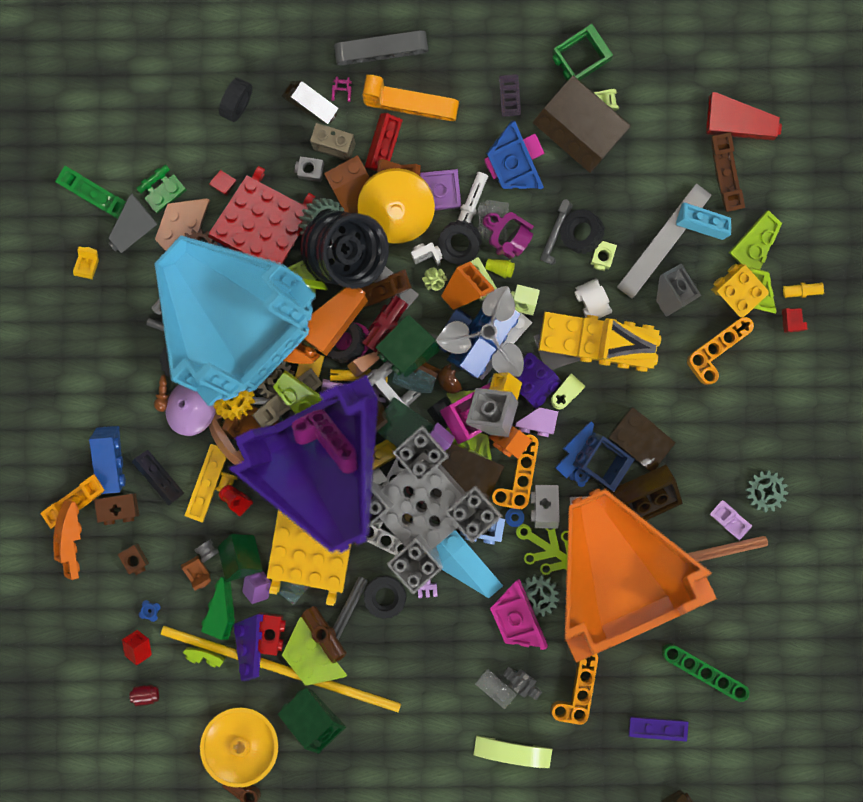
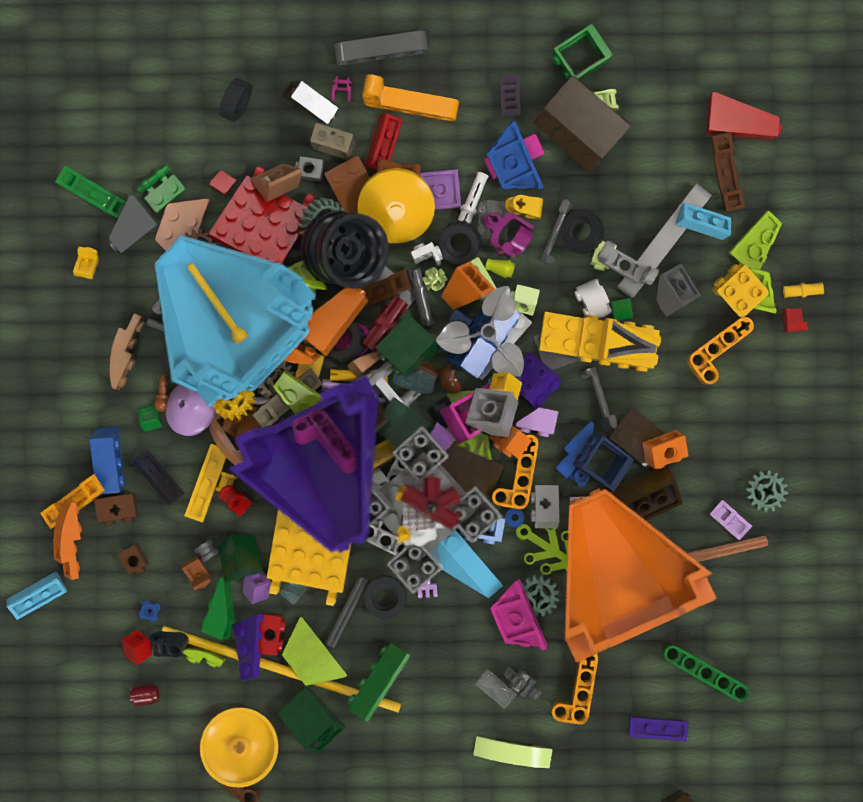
(36, 595): none -> medium azure slope
(121, 360): none -> medium nougat slope
(149, 418): none -> green slope
(169, 644): none -> black piece
(238, 334): none -> yellow piece
(277, 181): none -> medium nougat slope
(330, 643): reddish brown piece -> none
(378, 683): none -> green slope
(416, 528): none -> white torso
(421, 297): none -> dark grey pin
(432, 495): none -> dark red piece
(526, 206): none -> yellow piece
(568, 389): yellowish green piece -> none
(609, 421): none -> dark grey hinge
(621, 309): none -> green slope
(637, 272): none -> light grey connector
(672, 442): none -> orange brick

